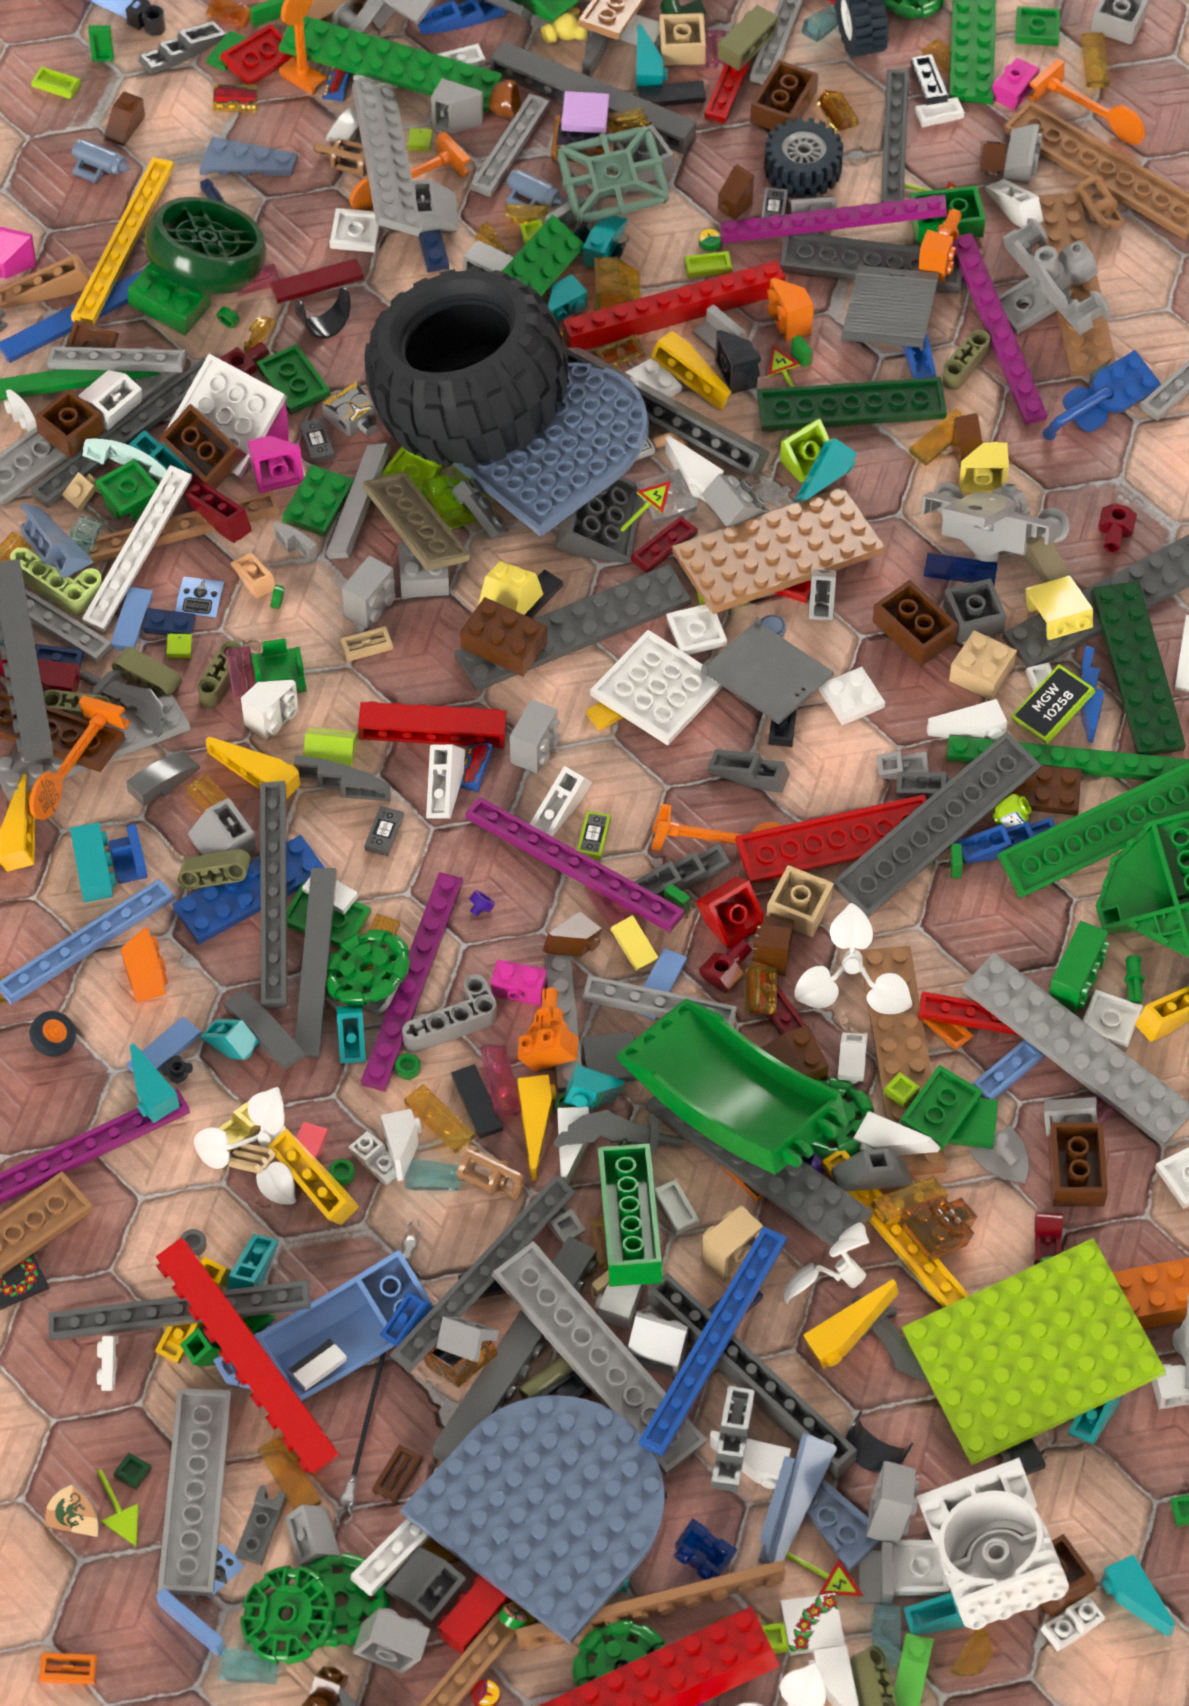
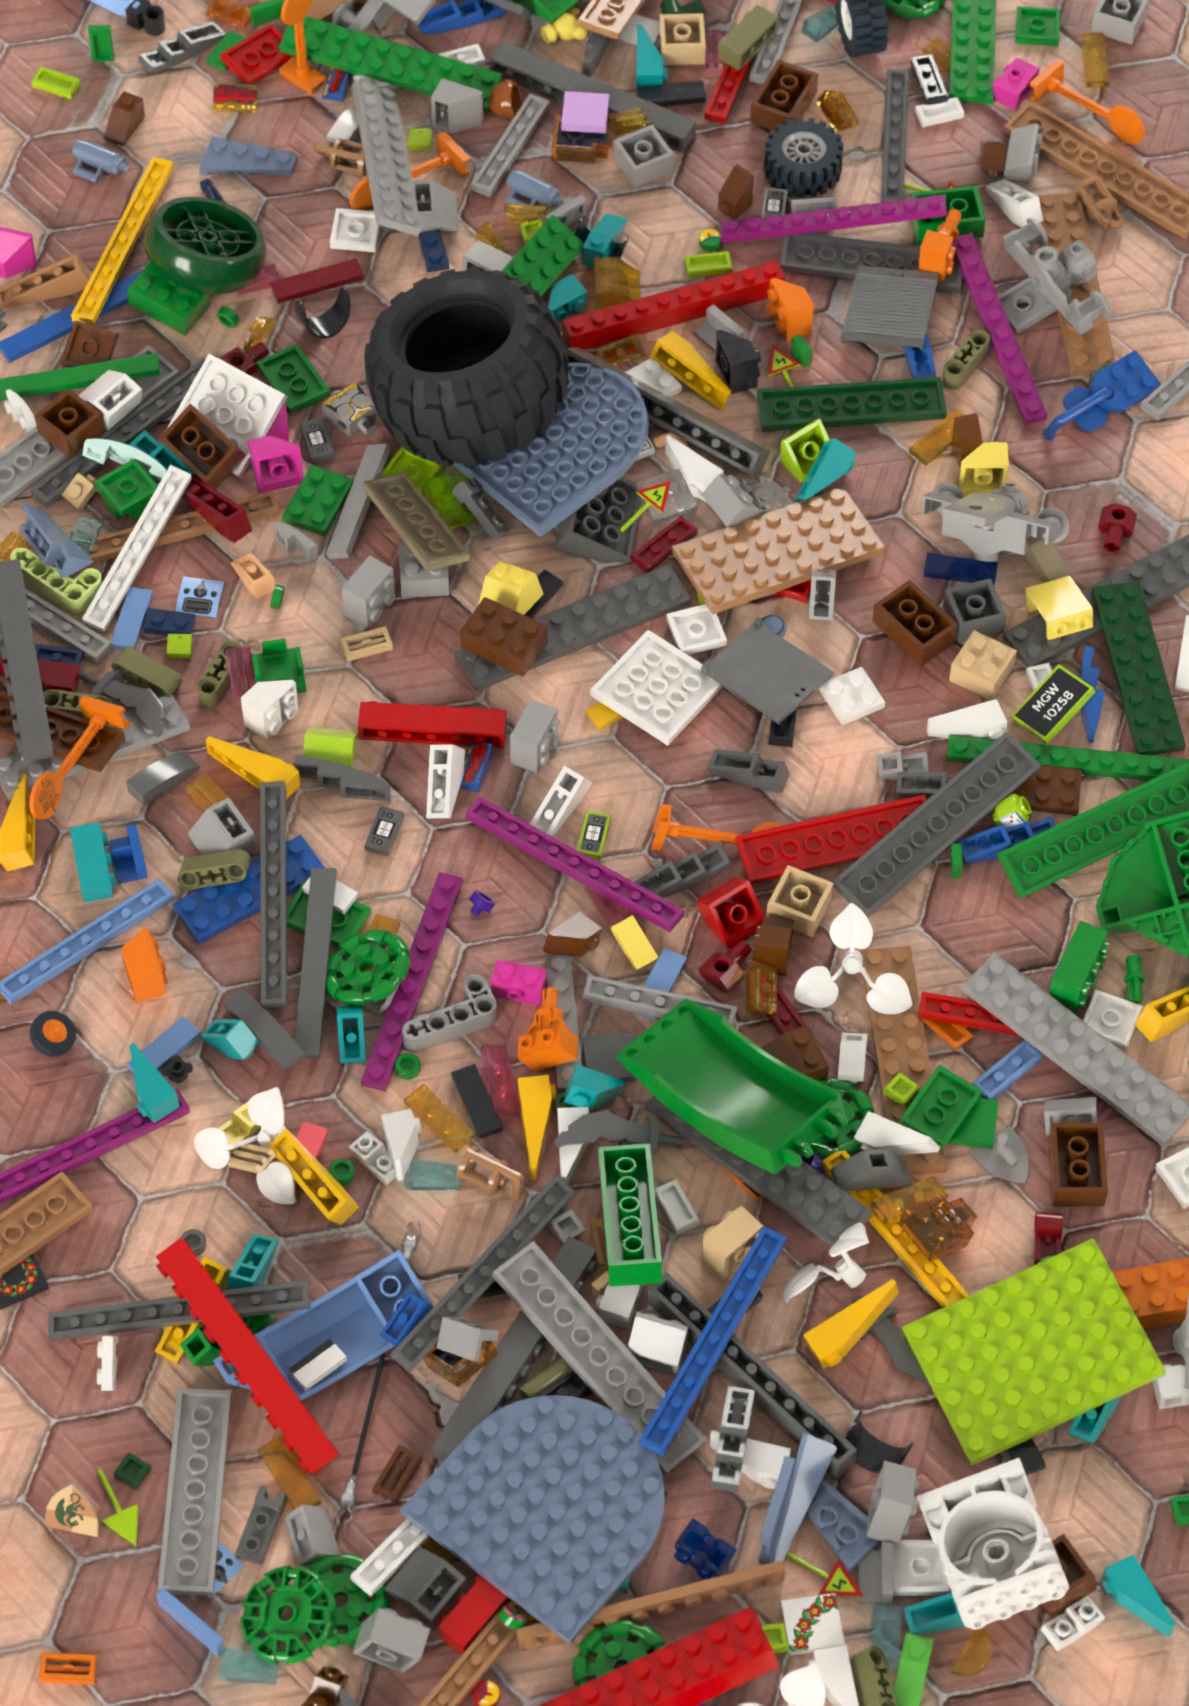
(117, 359): light grey tile -> none
(619, 162): sand green plate -> none
(677, 897): green tile -> none

